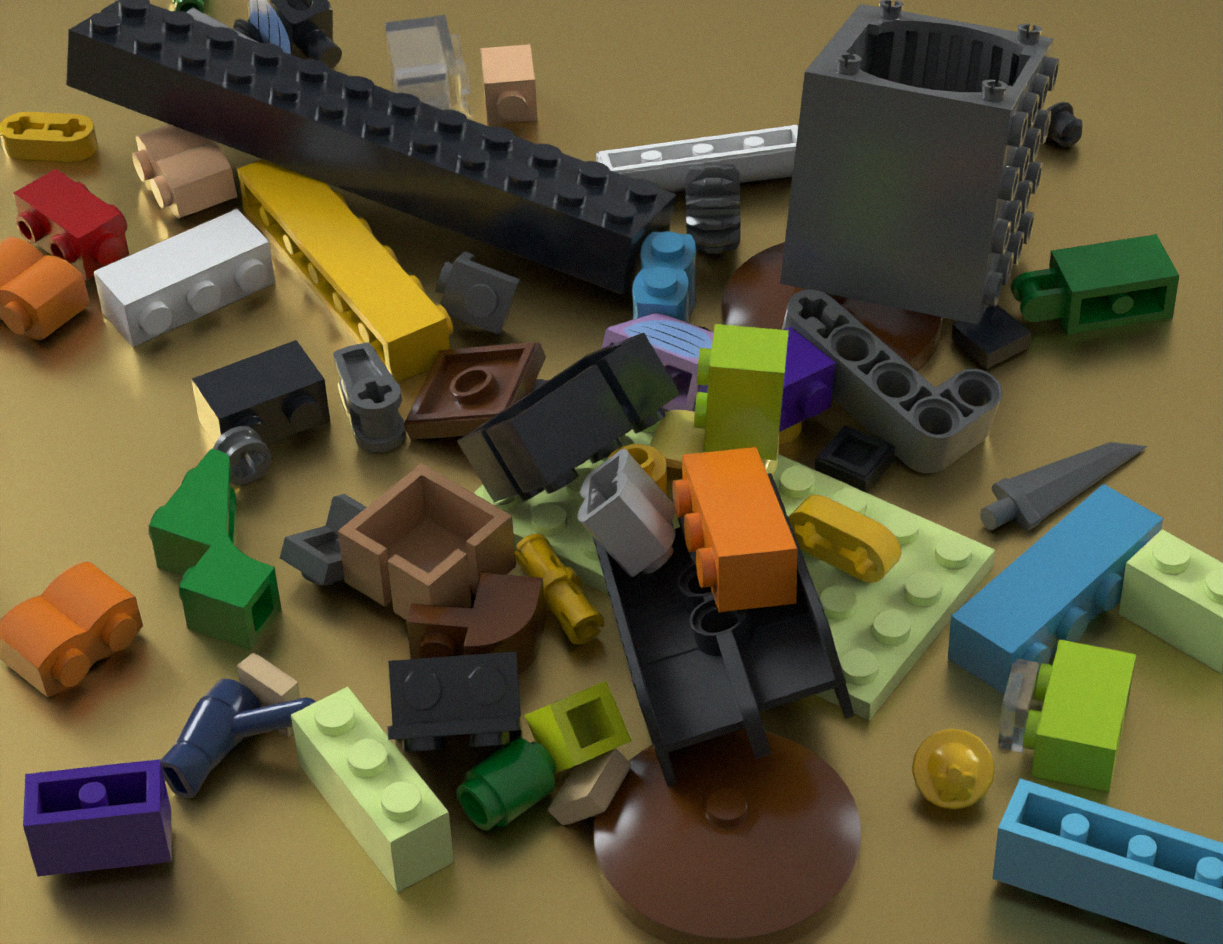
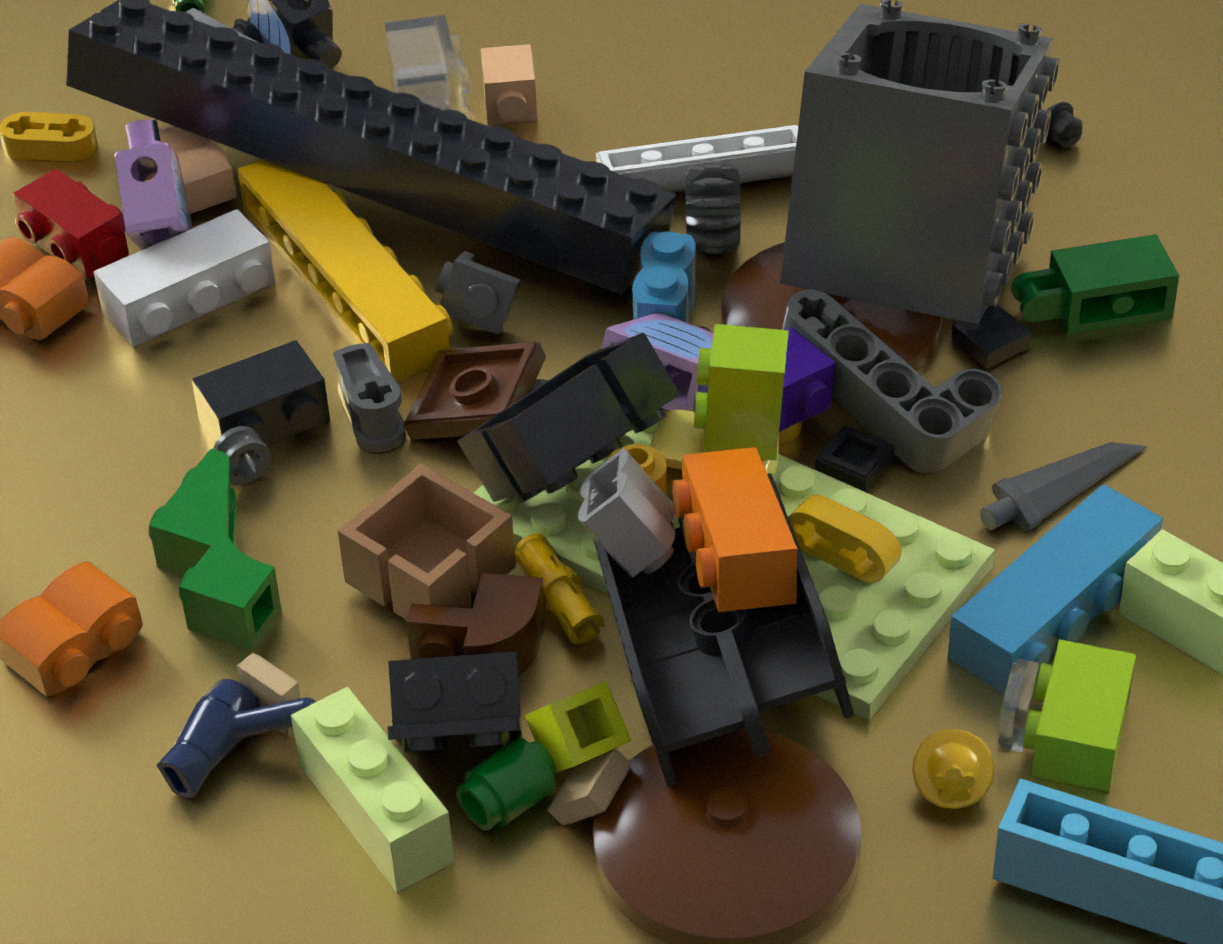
(97, 817): dark purple brick -> none
(155, 207): none -> lavender torso
(318, 550): dark grey bracket -> none

